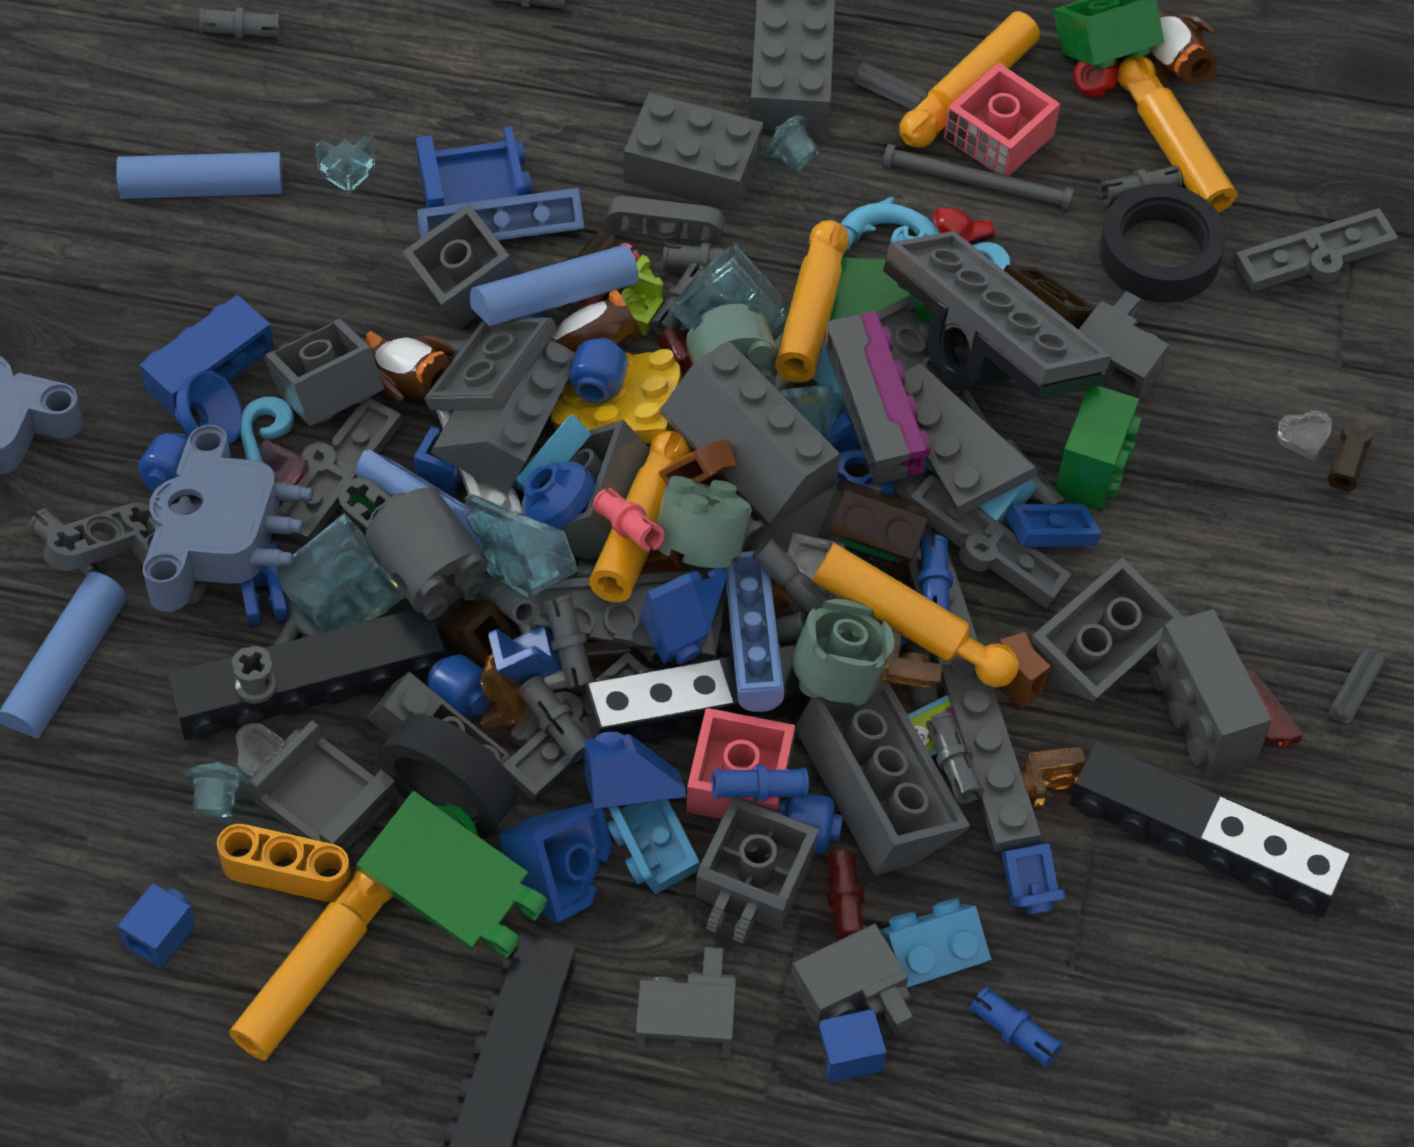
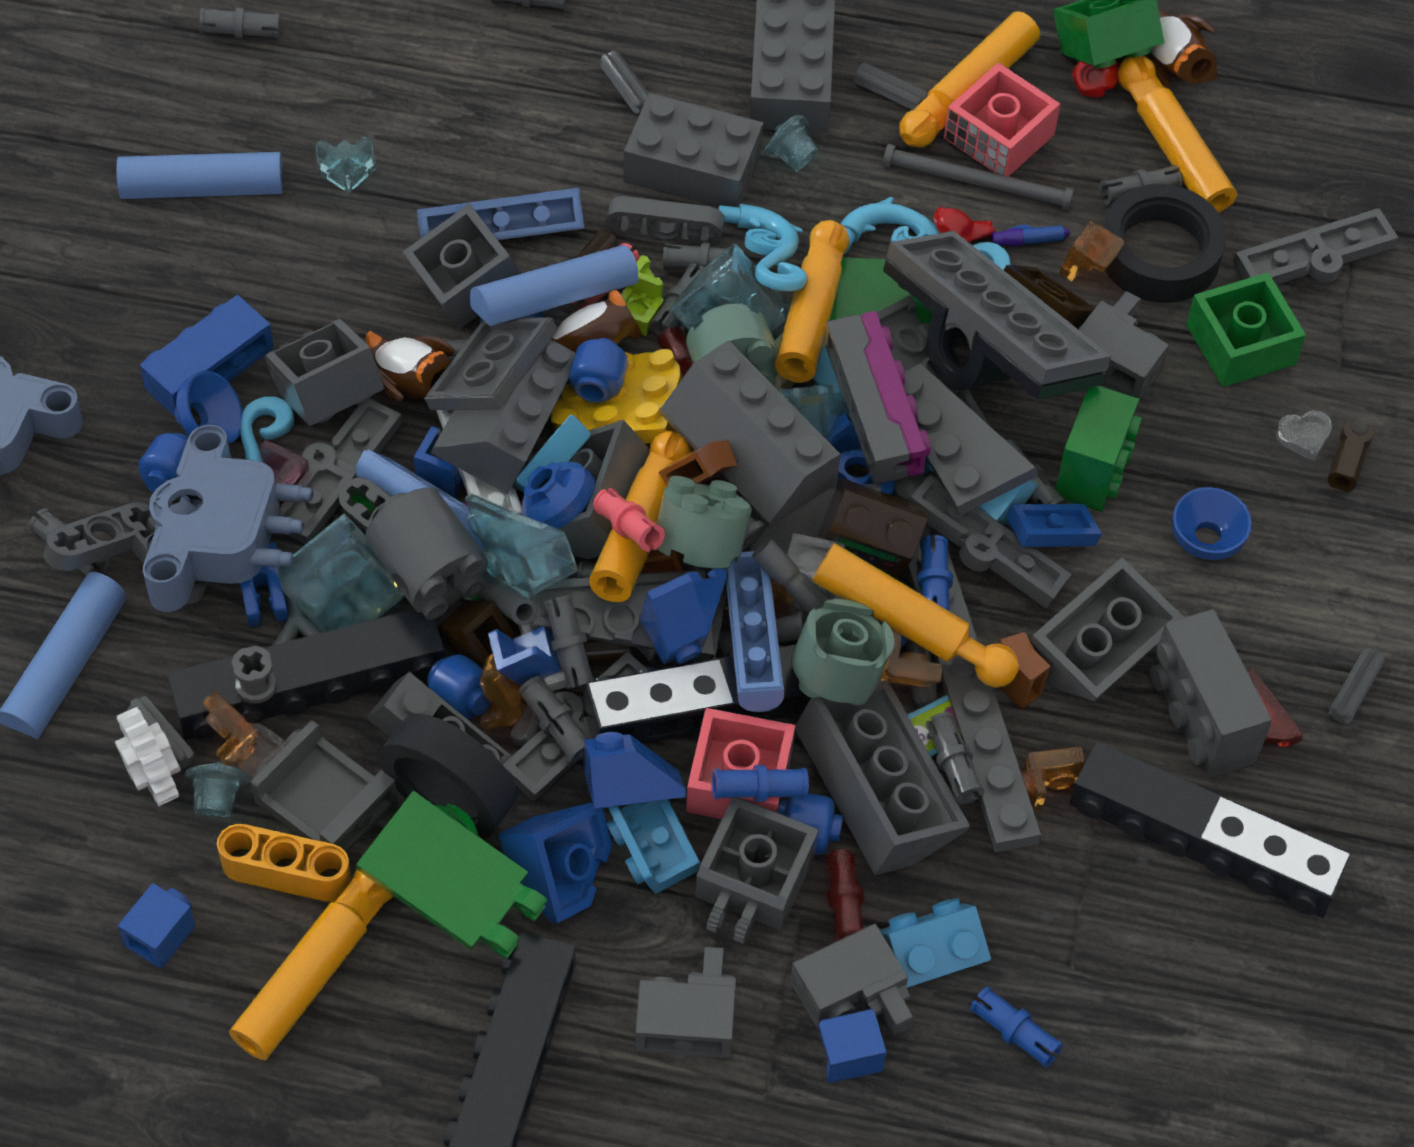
(147, 756): none -> white gear
(182, 751): none -> dark grey axle
(228, 720): none -> clear orange bracket
(472, 171): blue panel -> none
(624, 80): none -> dark grey axle
(761, 239): none -> medium azure plant
(1025, 235): none -> piece
(1031, 878): blue bracket -> none
(1092, 248): none -> clear orange bracket
(1214, 510): none -> blue piece
(1245, 329): none -> green brick

